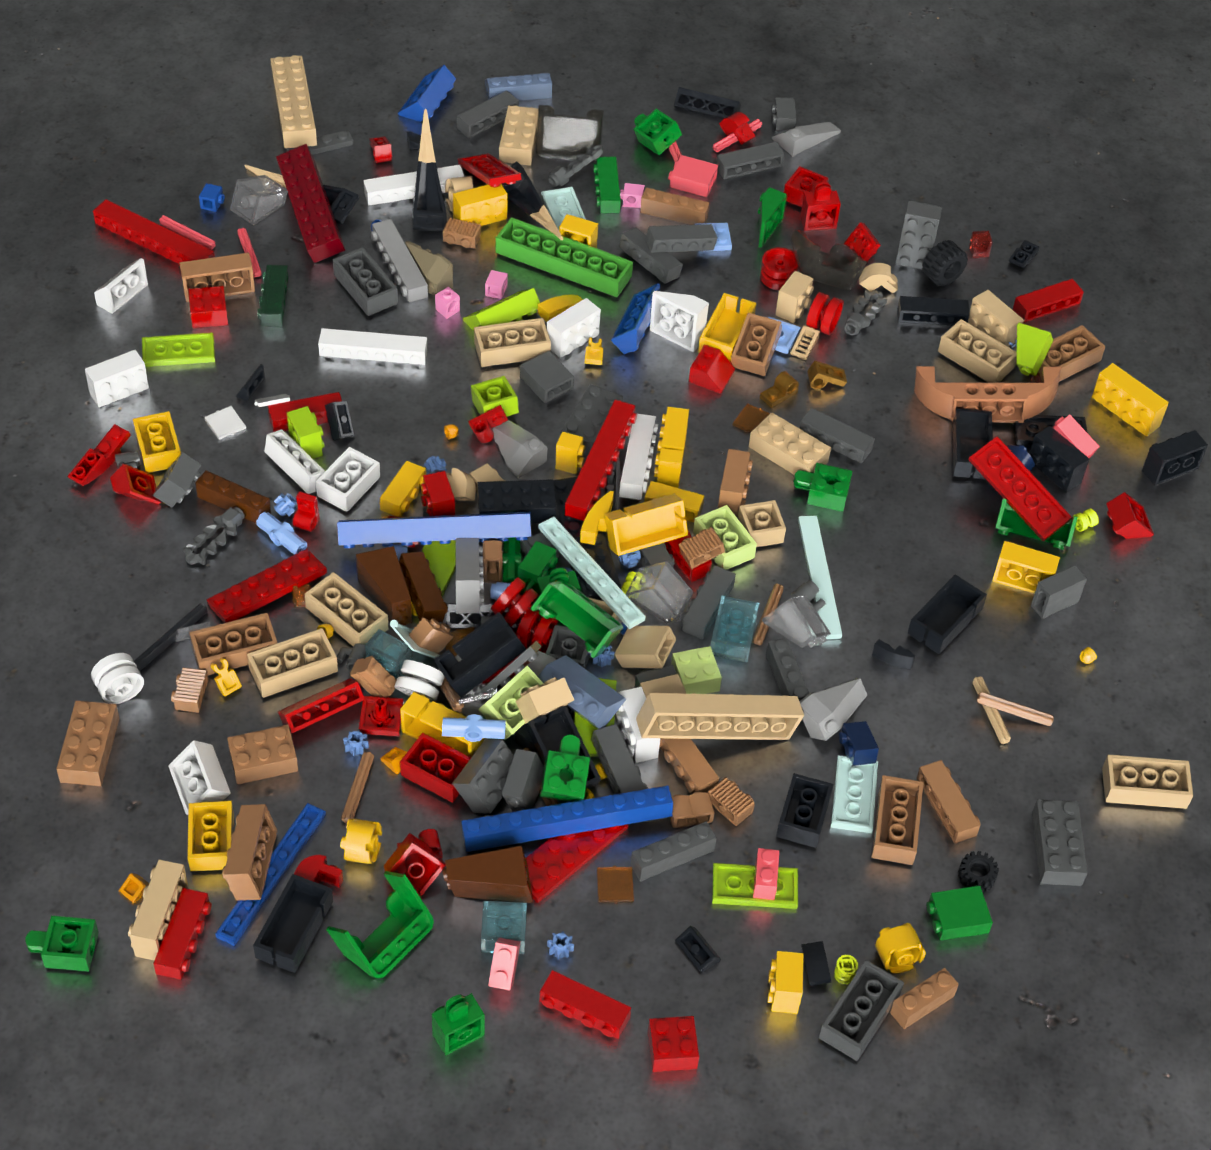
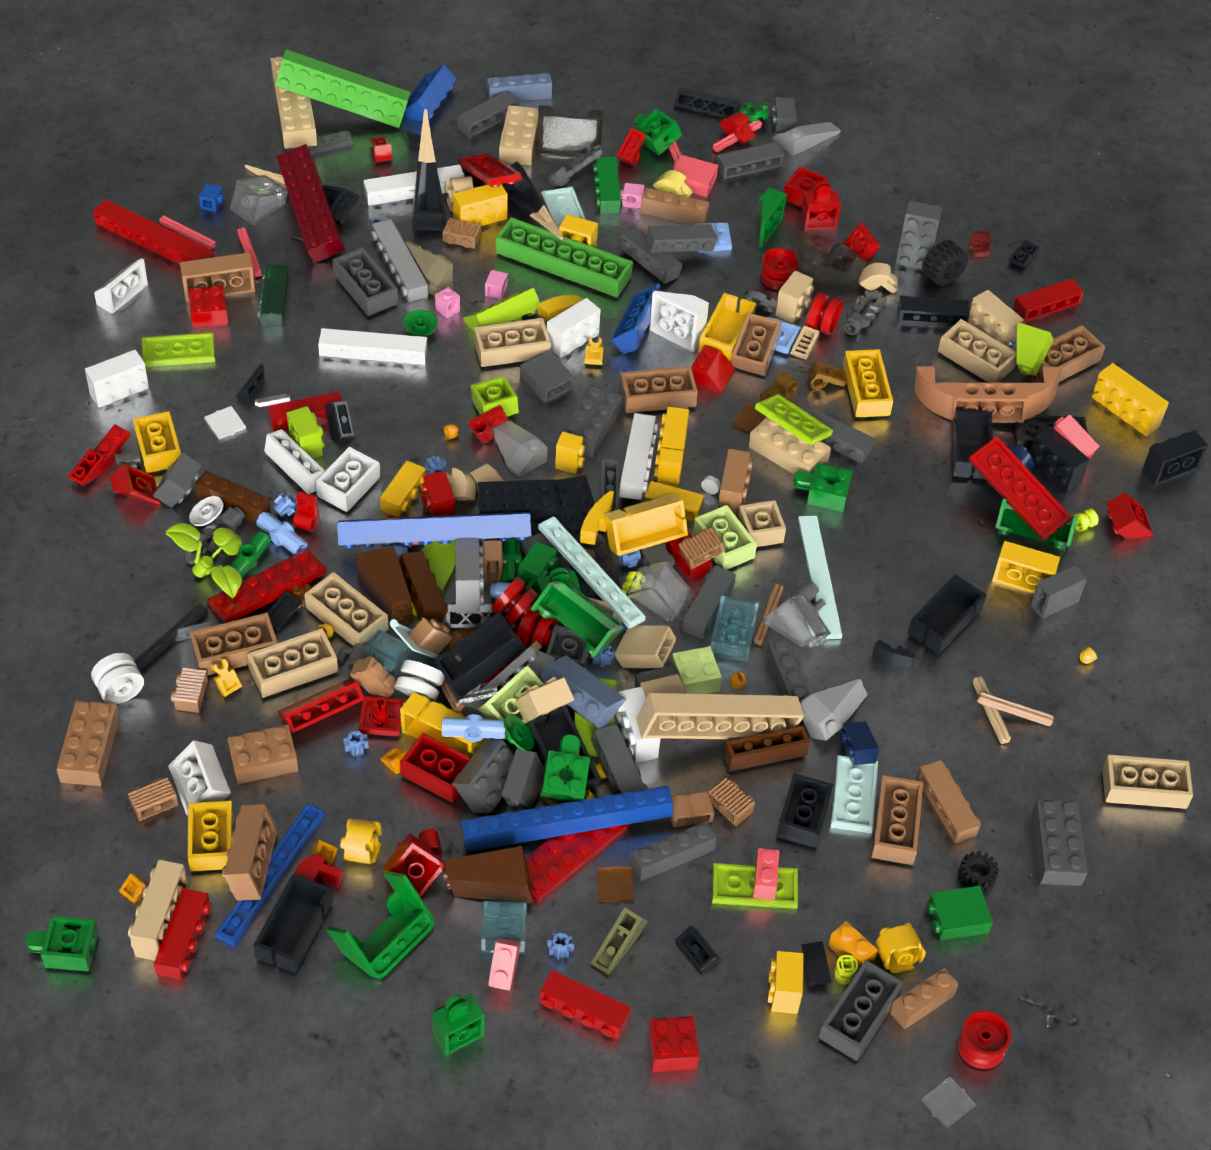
(152, 798): none -> medium nougat brick
(188, 539): none -> lime plant
(206, 511): none -> white dish
(250, 553): none -> green piece
(283, 610): none -> black tile
(325, 849): none -> light orange slope
(342, 88): none -> brick
(357, 786): medium nougat axle -> none
(420, 323): none -> green dish
(518, 733): none -> green dish
(600, 460): red brick -> none
(619, 940): none -> olive slope
(629, 150): none -> red plate
(658, 389): none -> medium nougat brick
(673, 182): none -> light yellow brick
(689, 764): medium nougat brick -> none
(711, 485): none -> white tile
(734, 680): none -> light orange hinge
(754, 112): none -> green plate
(761, 301): none -> dark grey plate
(766, 748): none -> reddish brown brick
(794, 419): none -> lime tile
(849, 941): none -> light orange brick
(867, 383): none -> yellow brick
(948, 1102): none -> clear piece
(984, 1039): none -> red wheel

